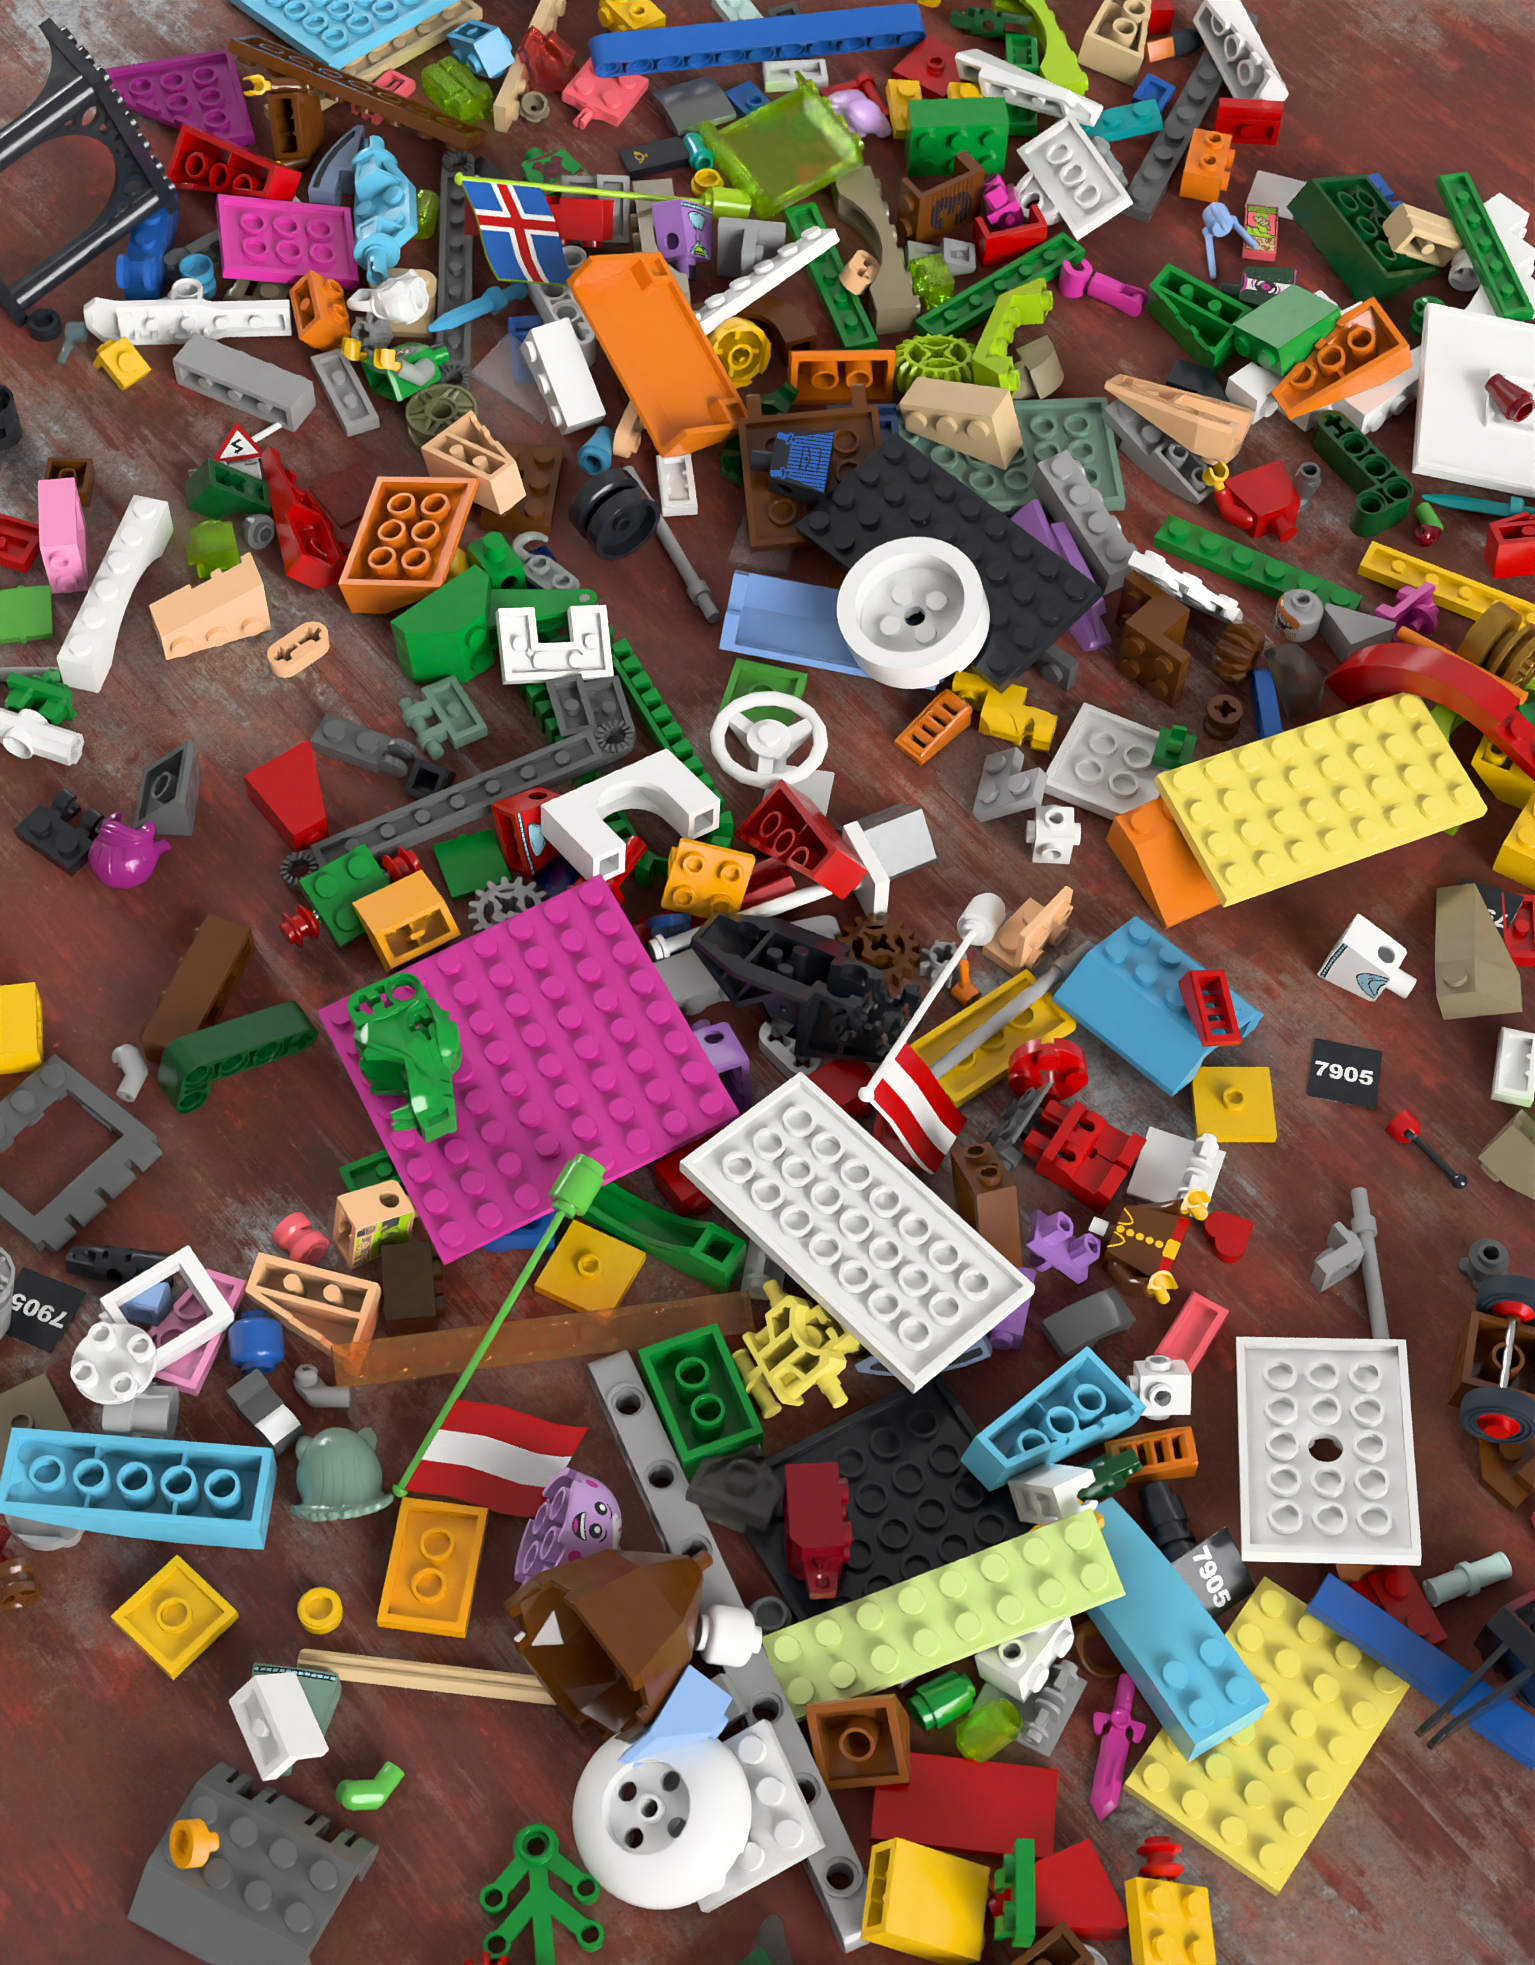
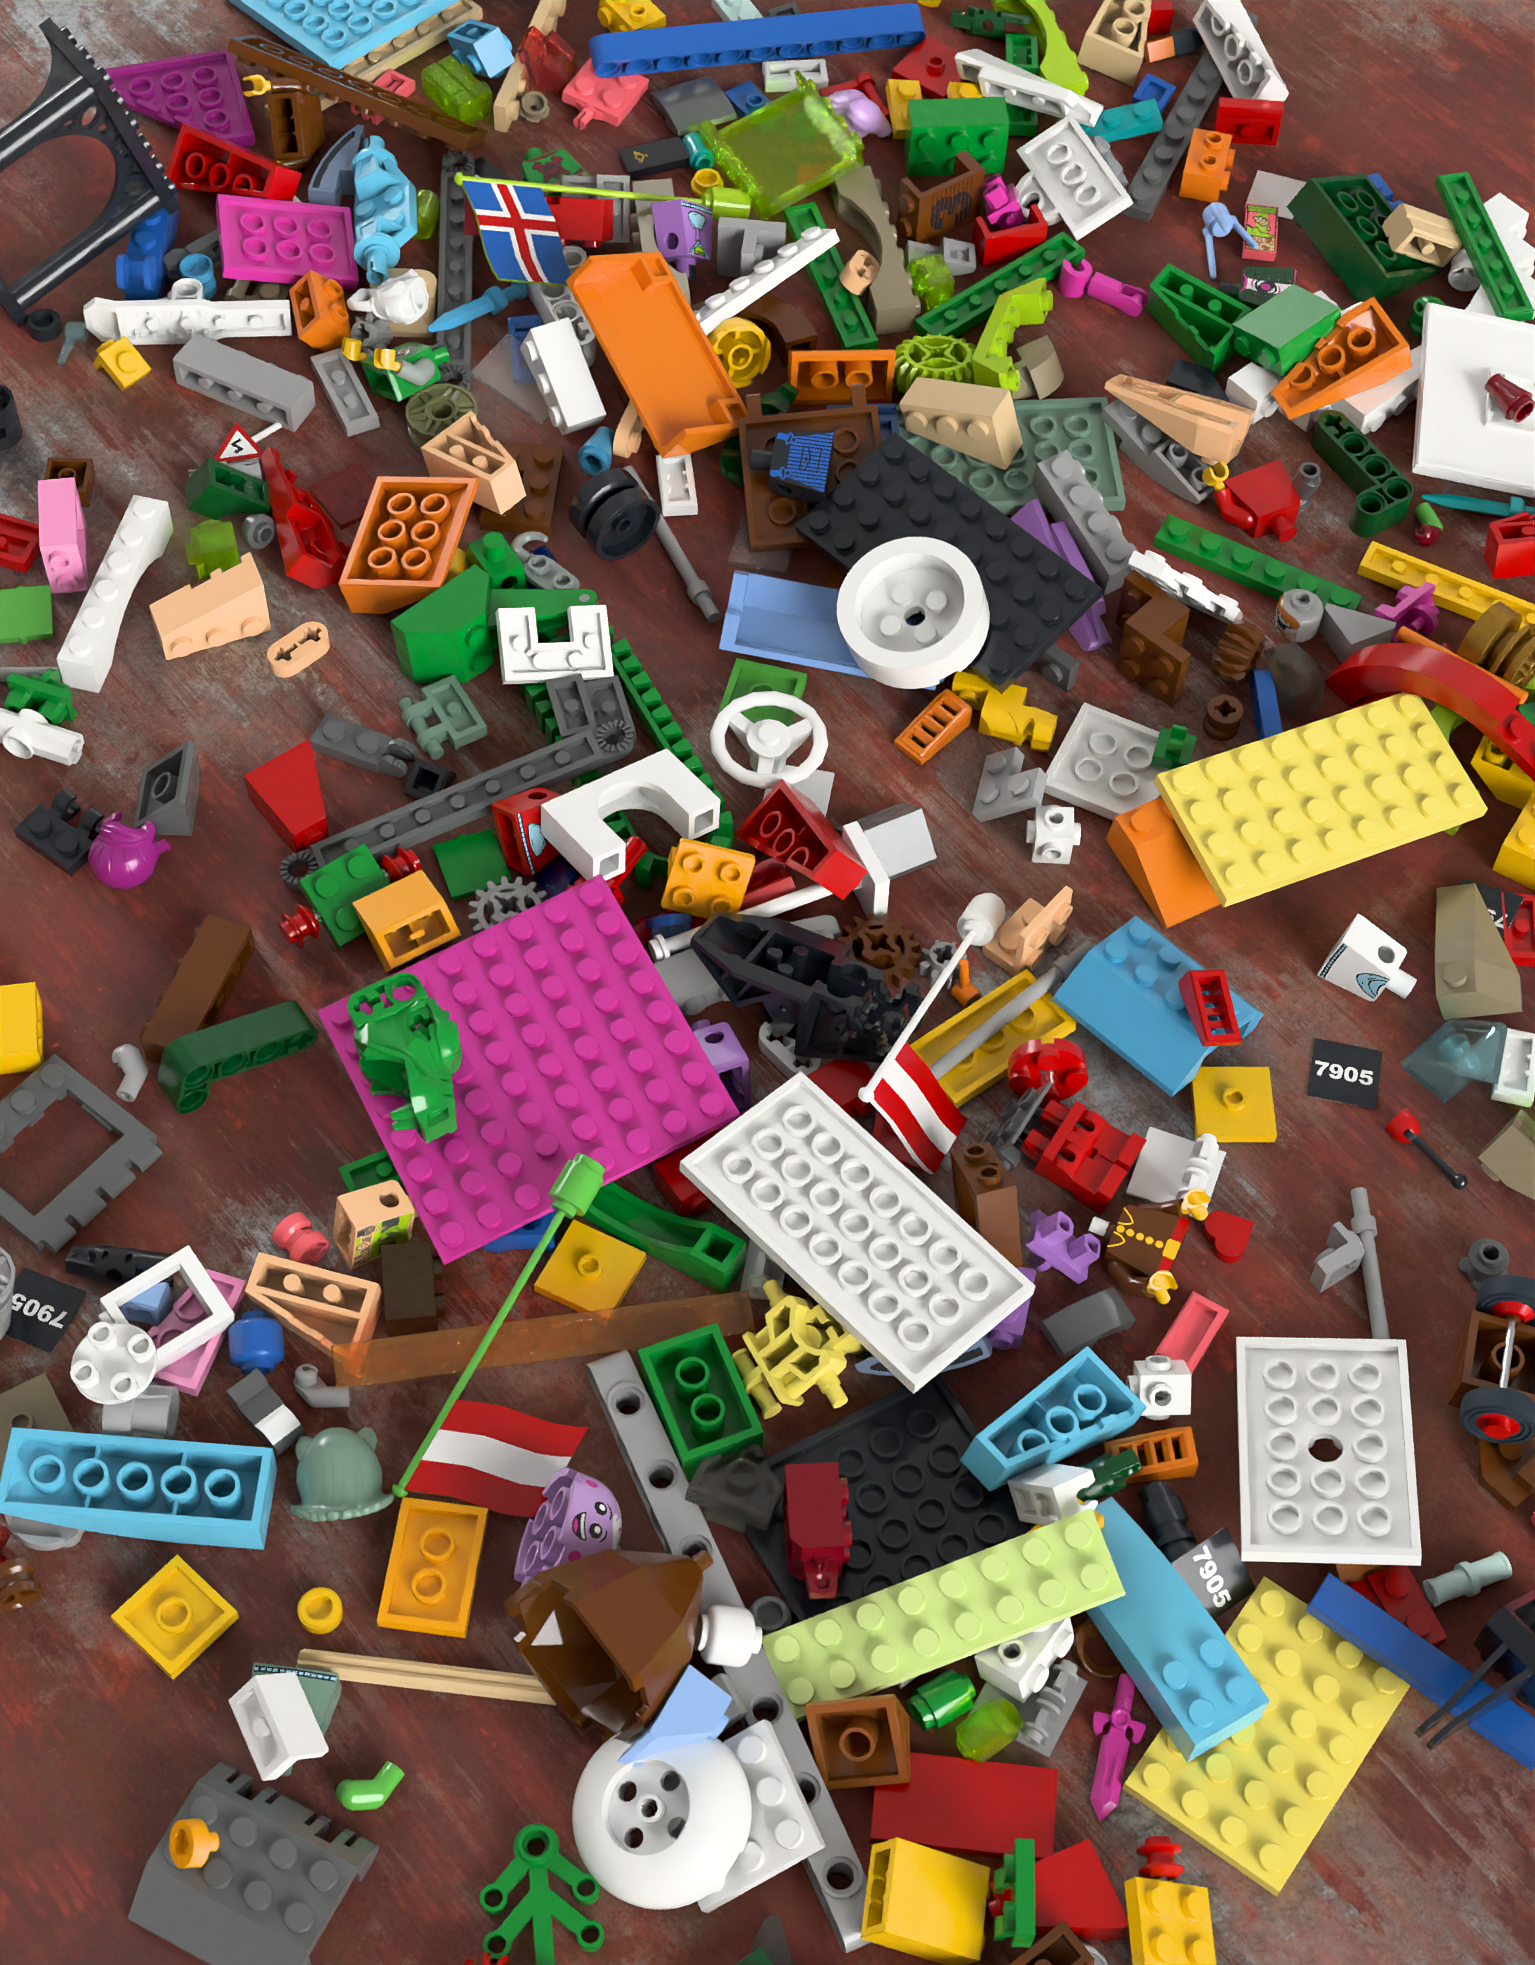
(1458, 1055): none -> clear light blue slope

